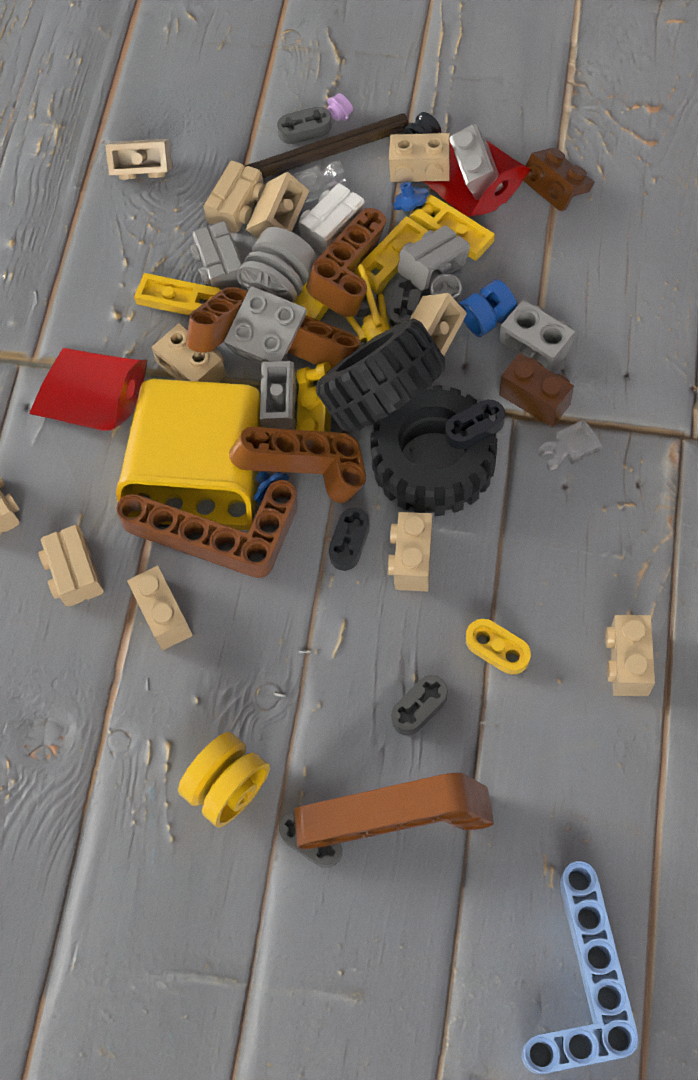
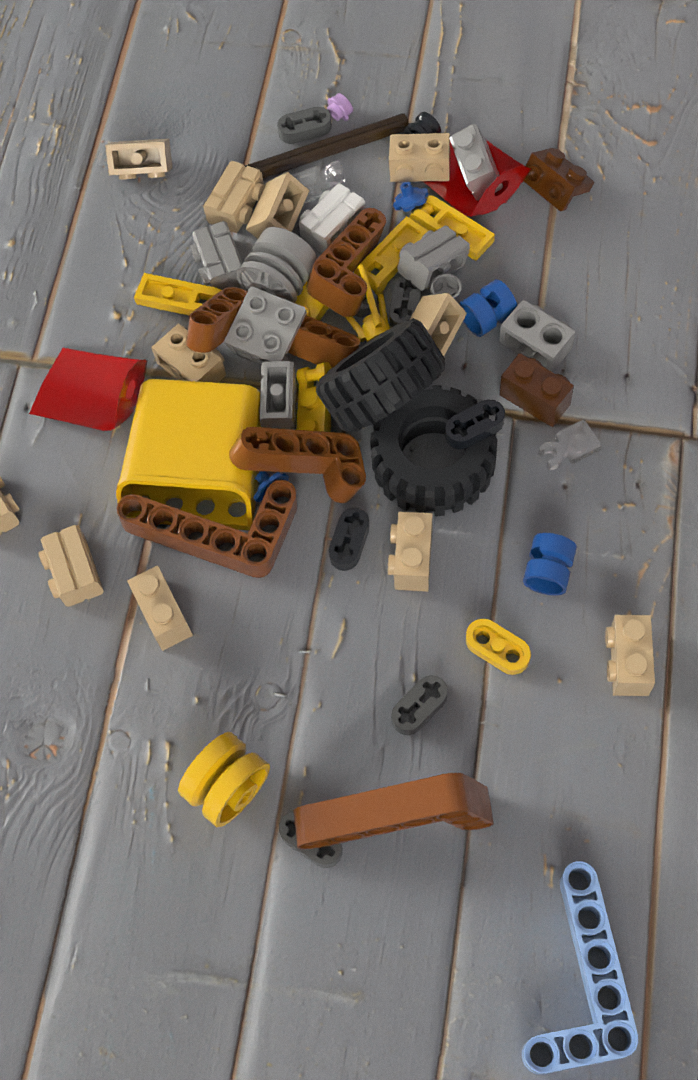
(548, 569): none -> blue wheel

